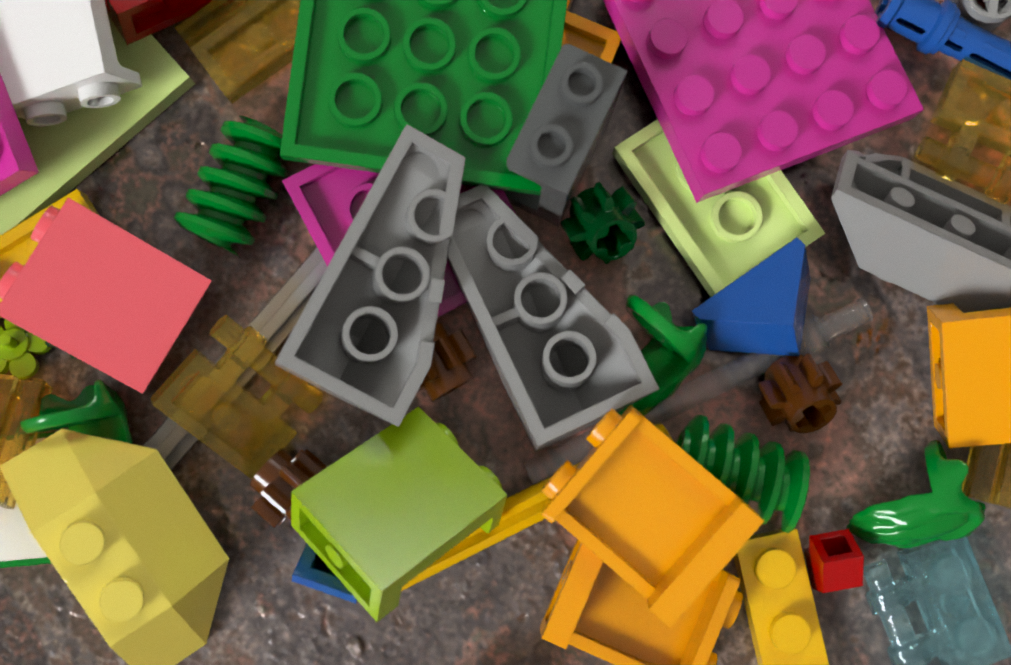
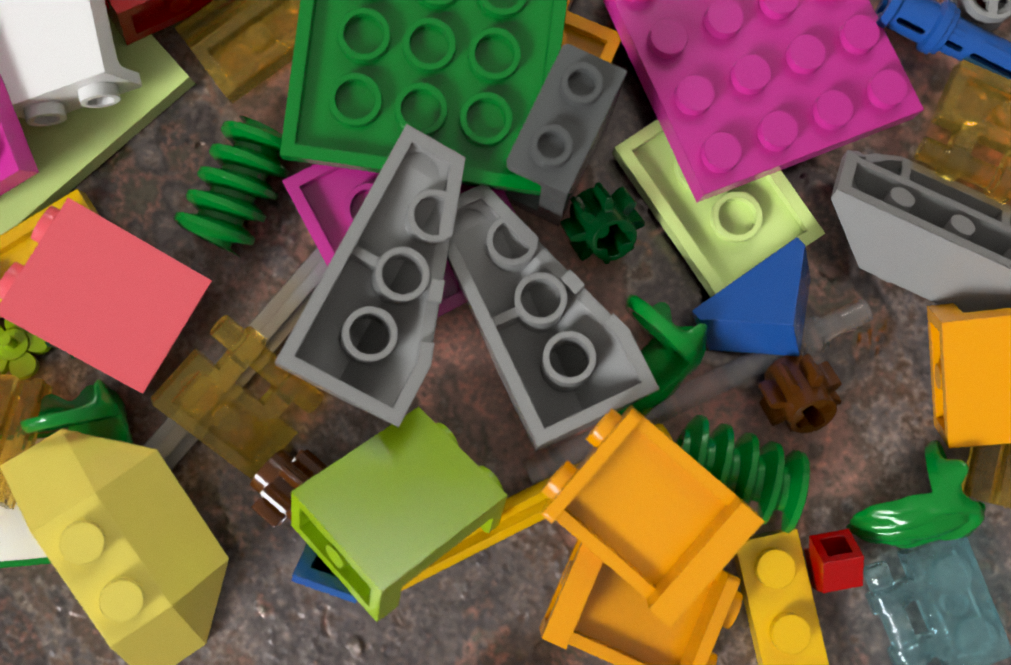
(448, 363): reddish brown gear -> none

